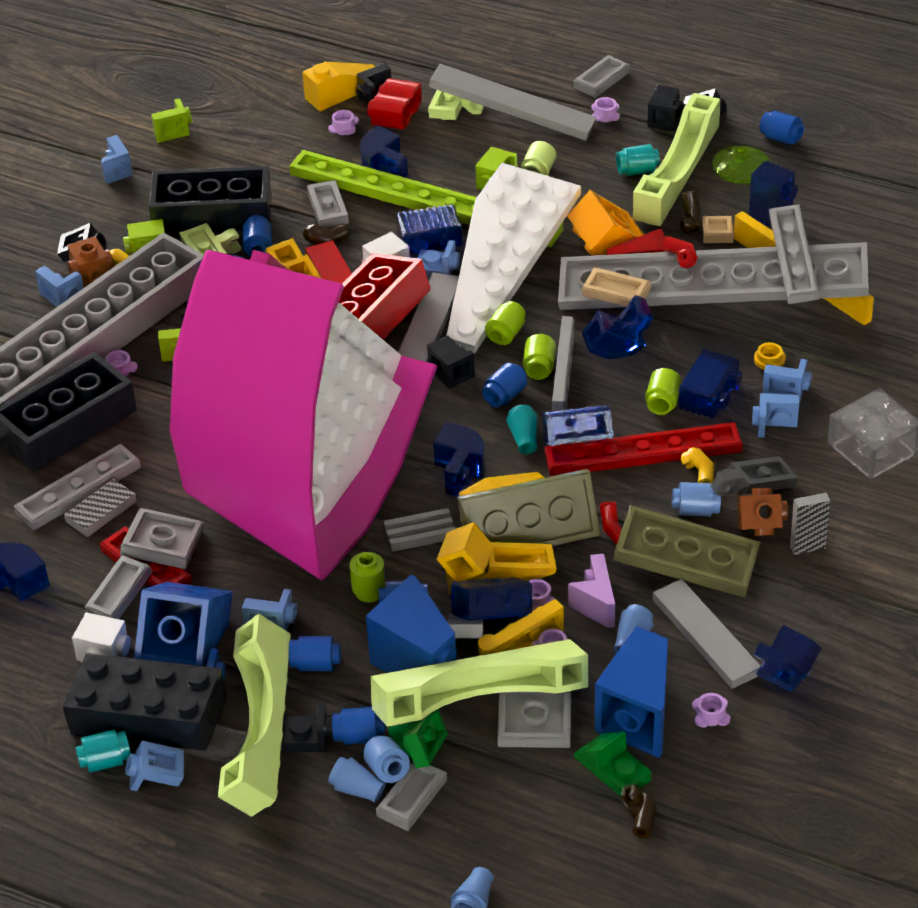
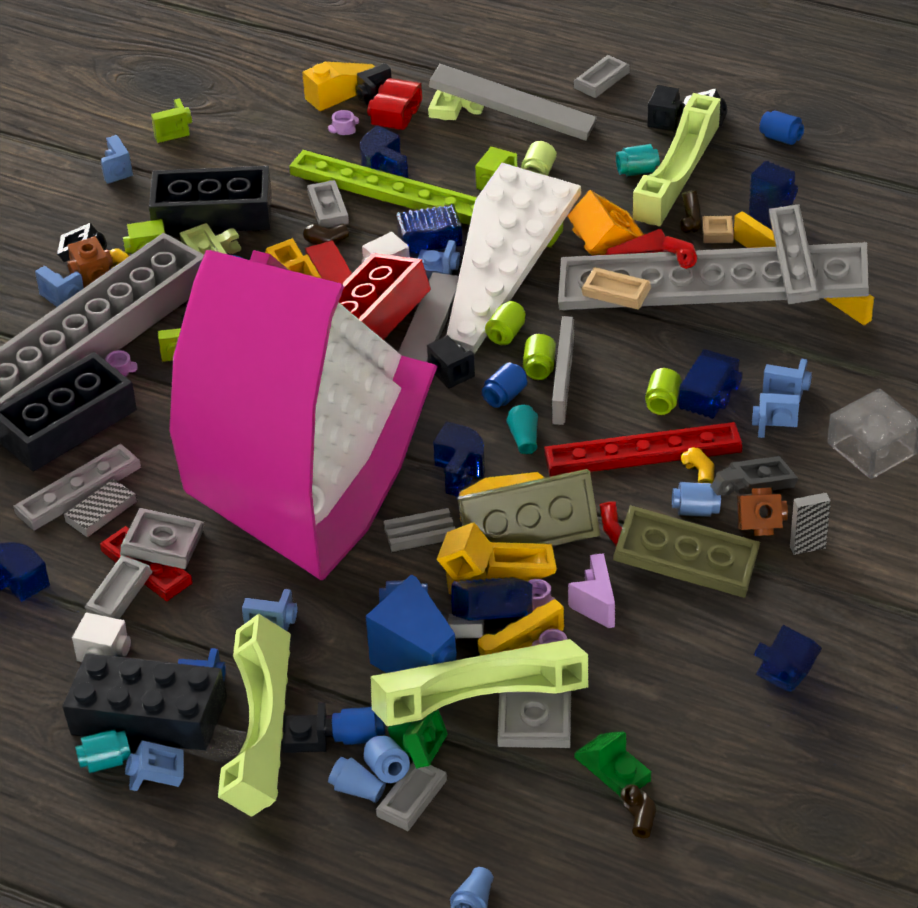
(181, 622): blue slope -> none
(257, 234): blue brick -> none
(314, 653): blue brick -> none
(367, 576): lime brick -> none
(577, 425): clear blue brick -> none
(605, 109): lavender plate -> none
(618, 336): clear blue brick -> none
(633, 616): medium blue cone -> none
(633, 692): blue slope -> none
(706, 633): light grey tile -> none
(711, 710): lavender plate -> none
(738, 163): clear neon green dish -> none
(769, 354): yellow plate -> none

